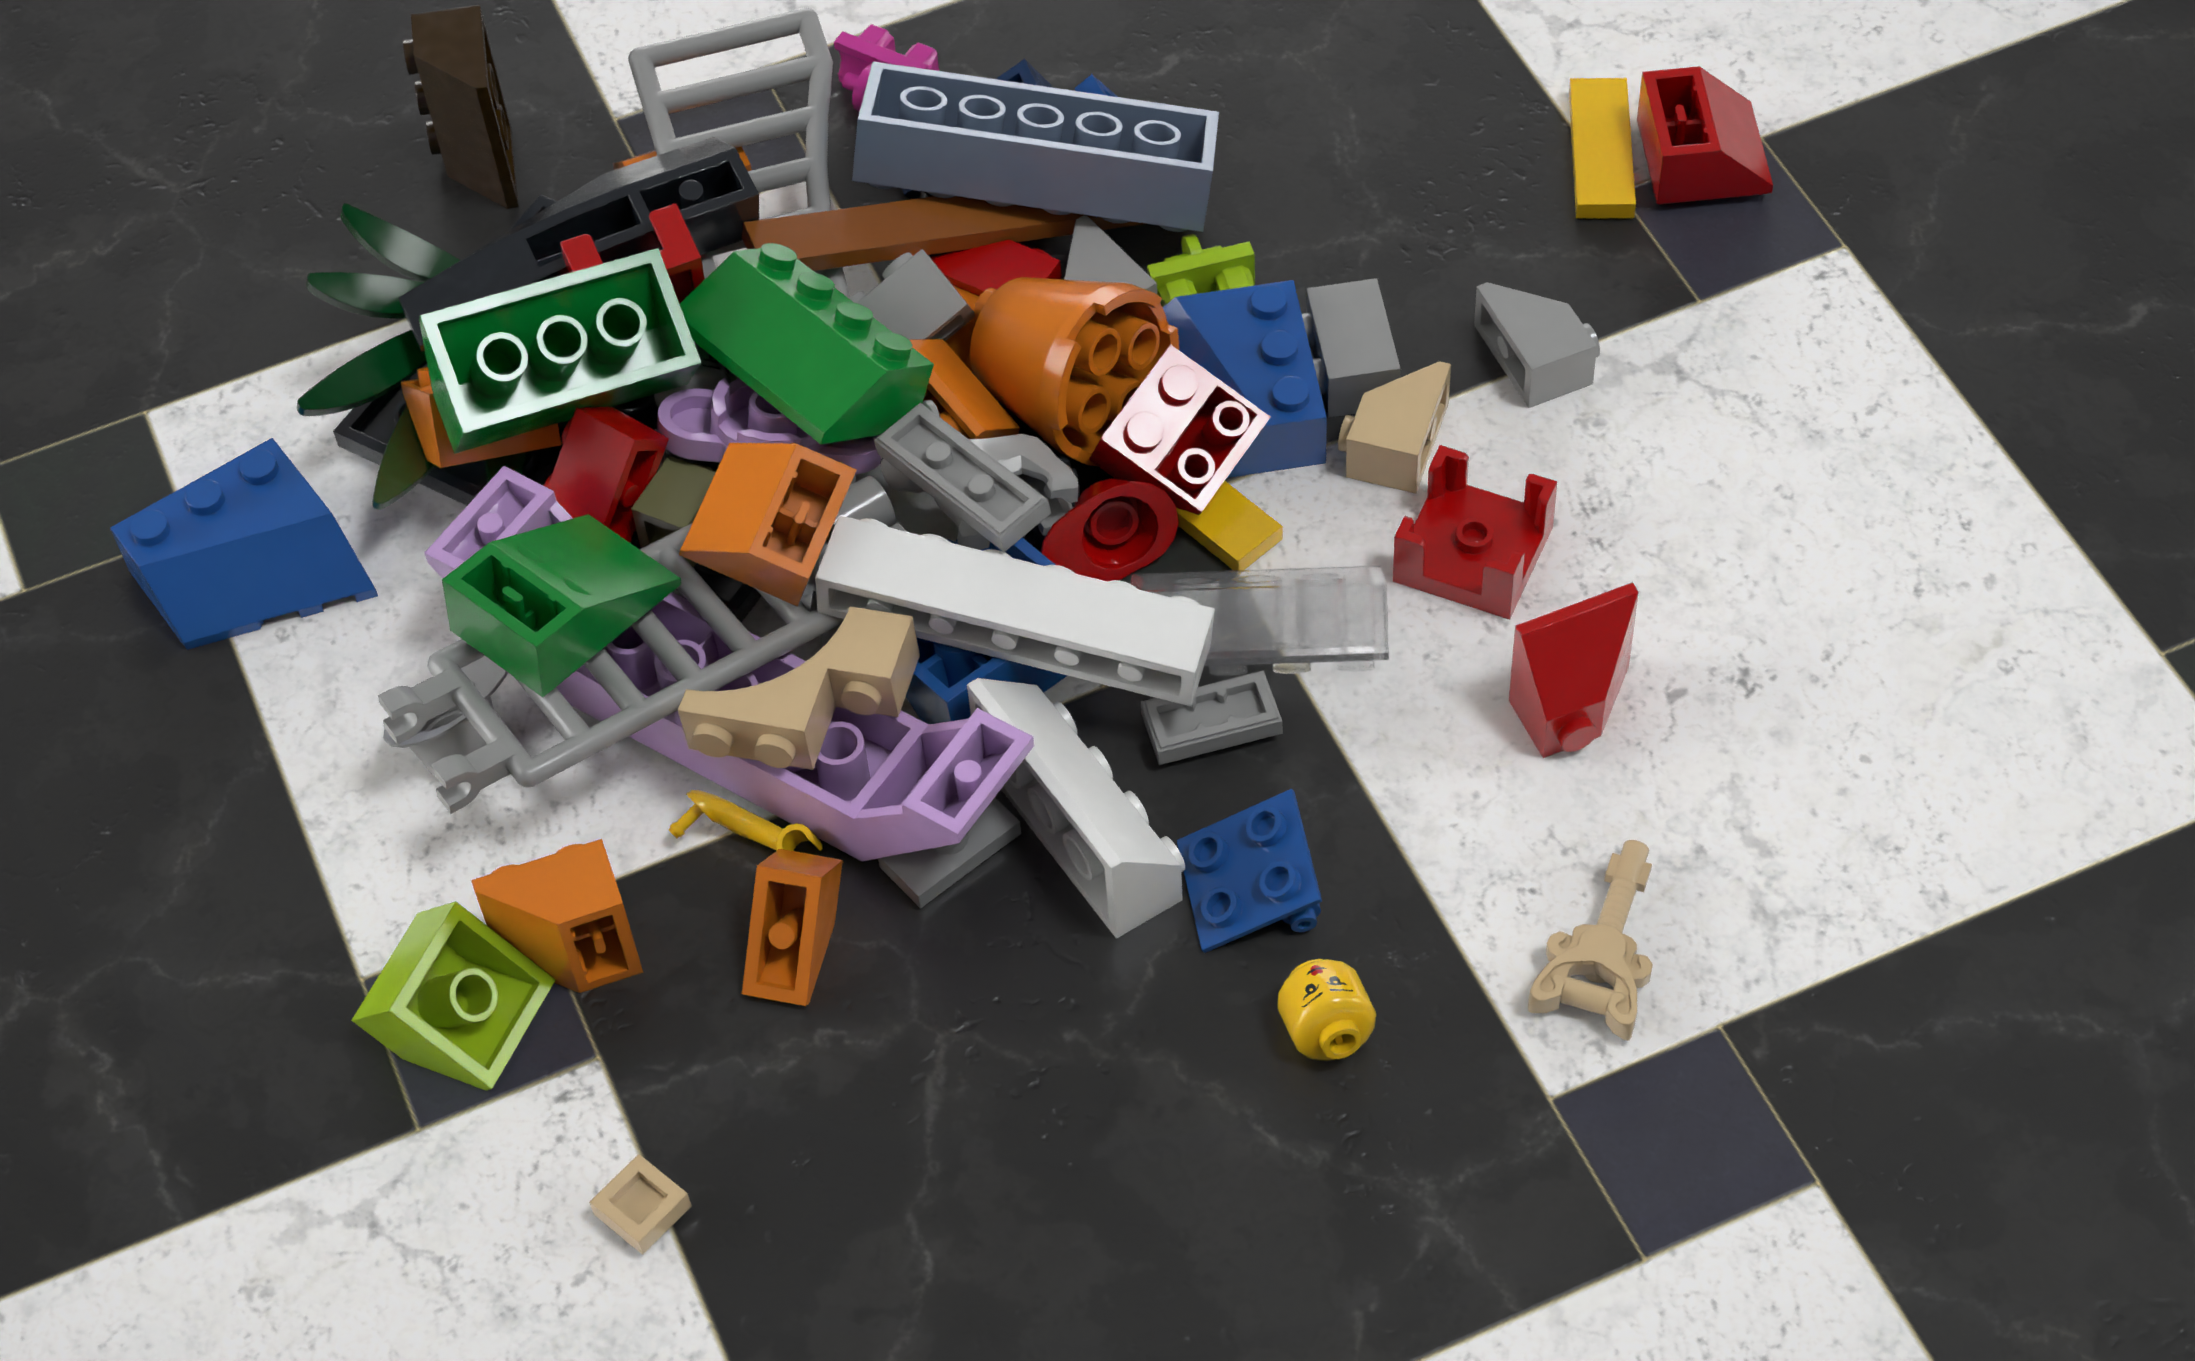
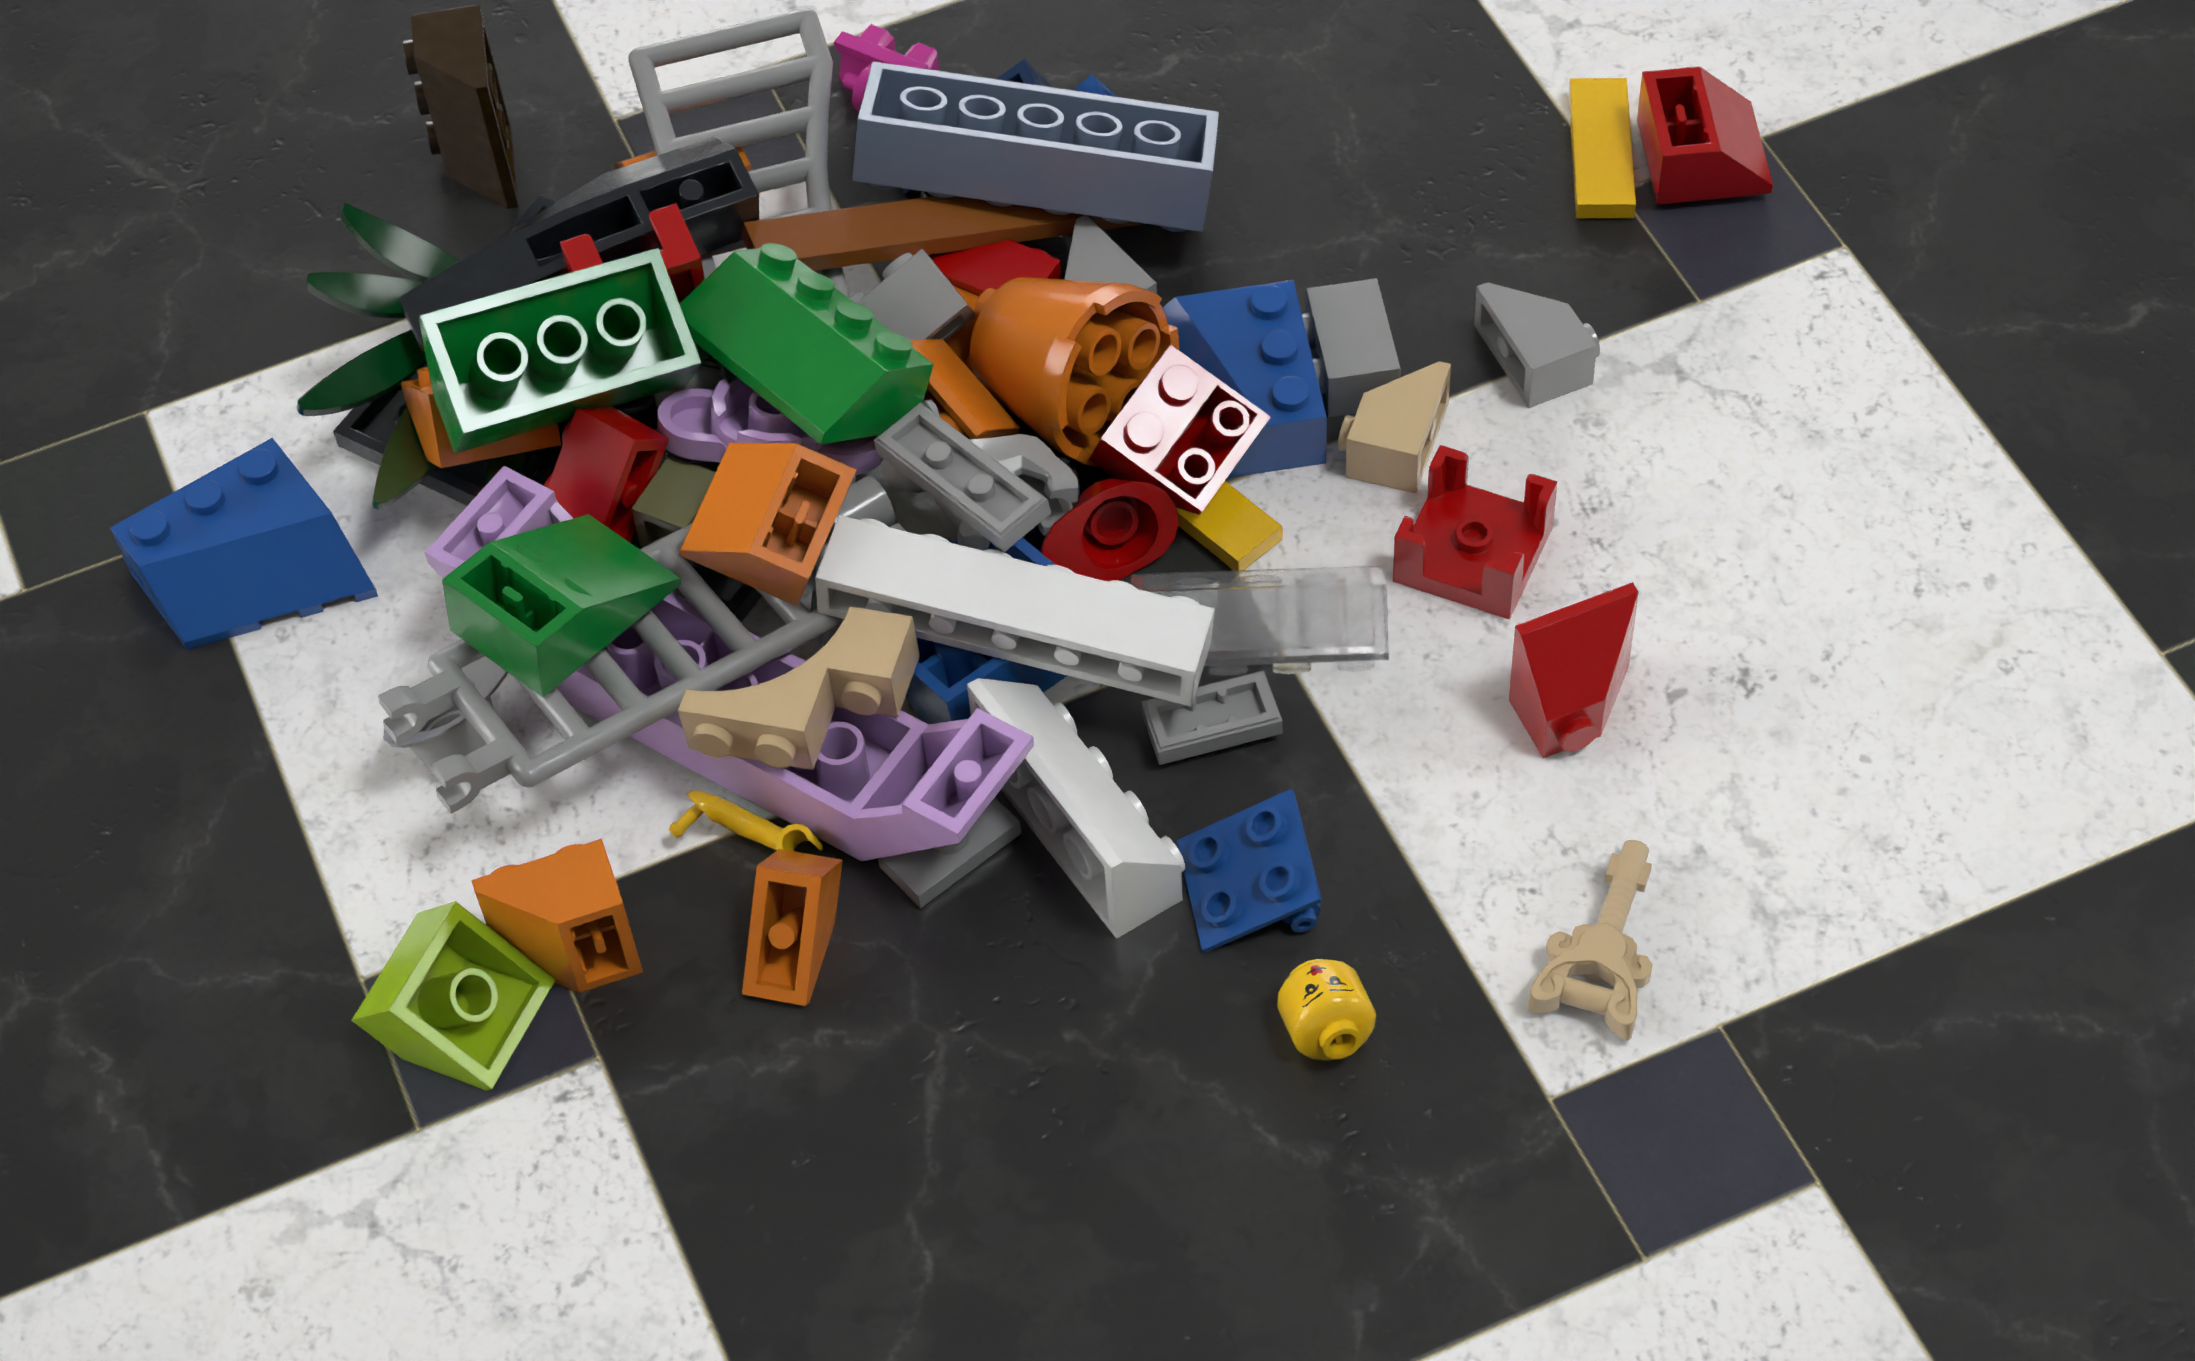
(640, 1204): tan plate -> none
(1203, 269): lime hips -> none

